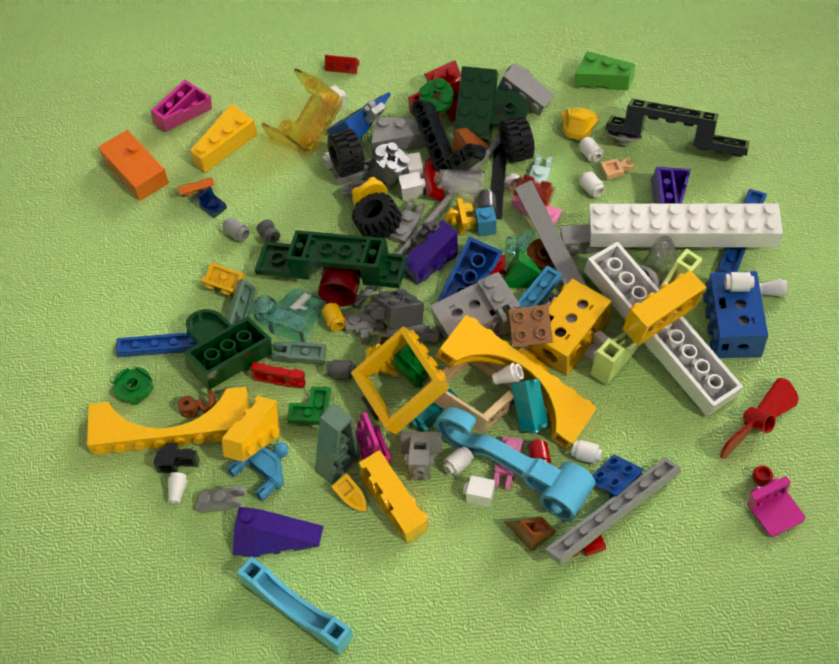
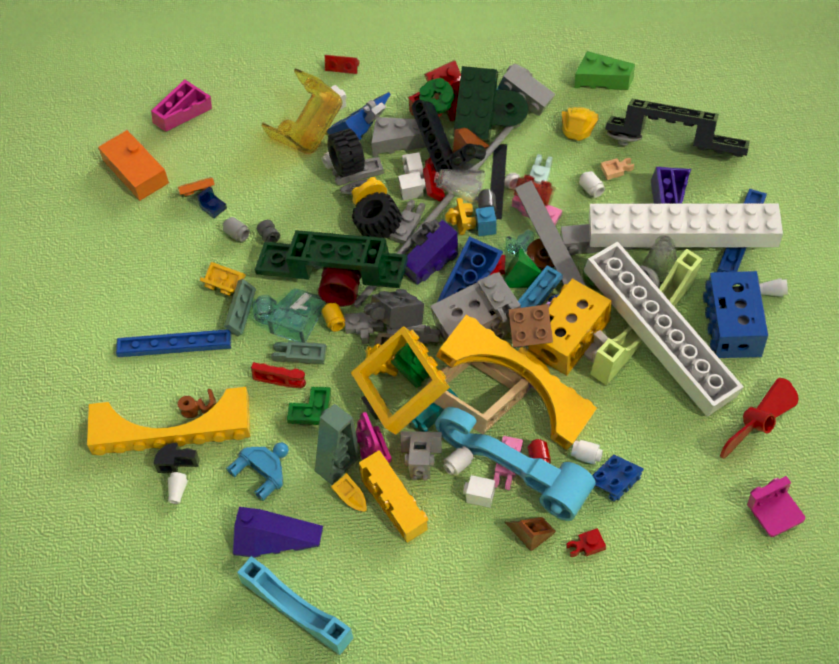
(139, 392): green plate -> none
(220, 499): light grey hinge -> none
(223, 138): yellow wedge -> none
(223, 347): dark green brick -> none
(253, 431): yellow wedge -> none
(340, 369): dark grey brick -> none
(388, 163): dark grey brick -> none
(510, 374): white cone -> none
(516, 139): black tyre -> none
(529, 405): teal brick -> none
(591, 149): white brick -> none
(612, 511): light grey plate -> none
(663, 307): yellow brick -> none
(739, 281): white brick -> none
(762, 475): red plate -> none

